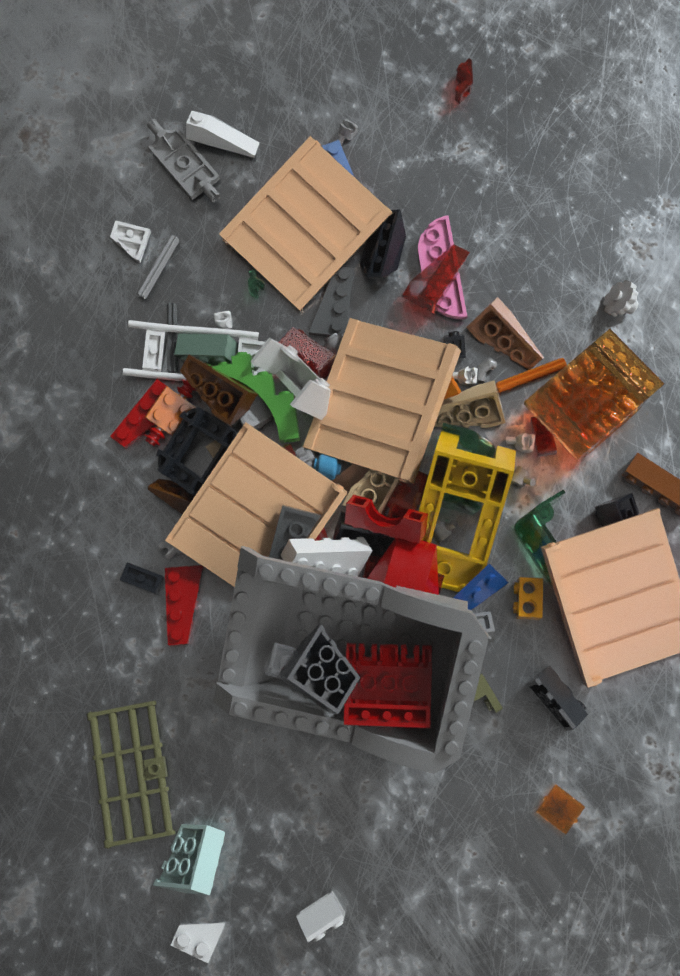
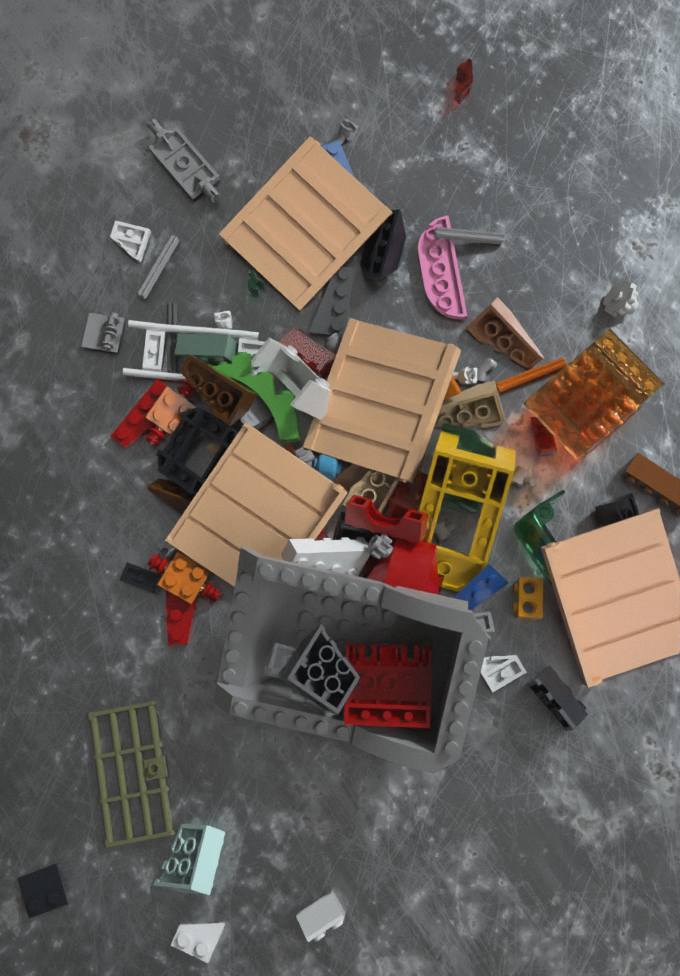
(43, 890): none -> black plate
(103, 332): none -> light grey hinge
(184, 578): none -> orange plate
(216, 133): white wedge -> none
(291, 525): dark grey wing -> none
(380, 546): none -> light grey gear
(435, 280): clear red wedge -> none
(458, 340): black bracket -> none
(469, 235): none -> light grey axle
(485, 690): olive slope -> none
(501, 670): none -> white wing
(522, 442): white piece -> none
(560, 809): clear orange piece -> none

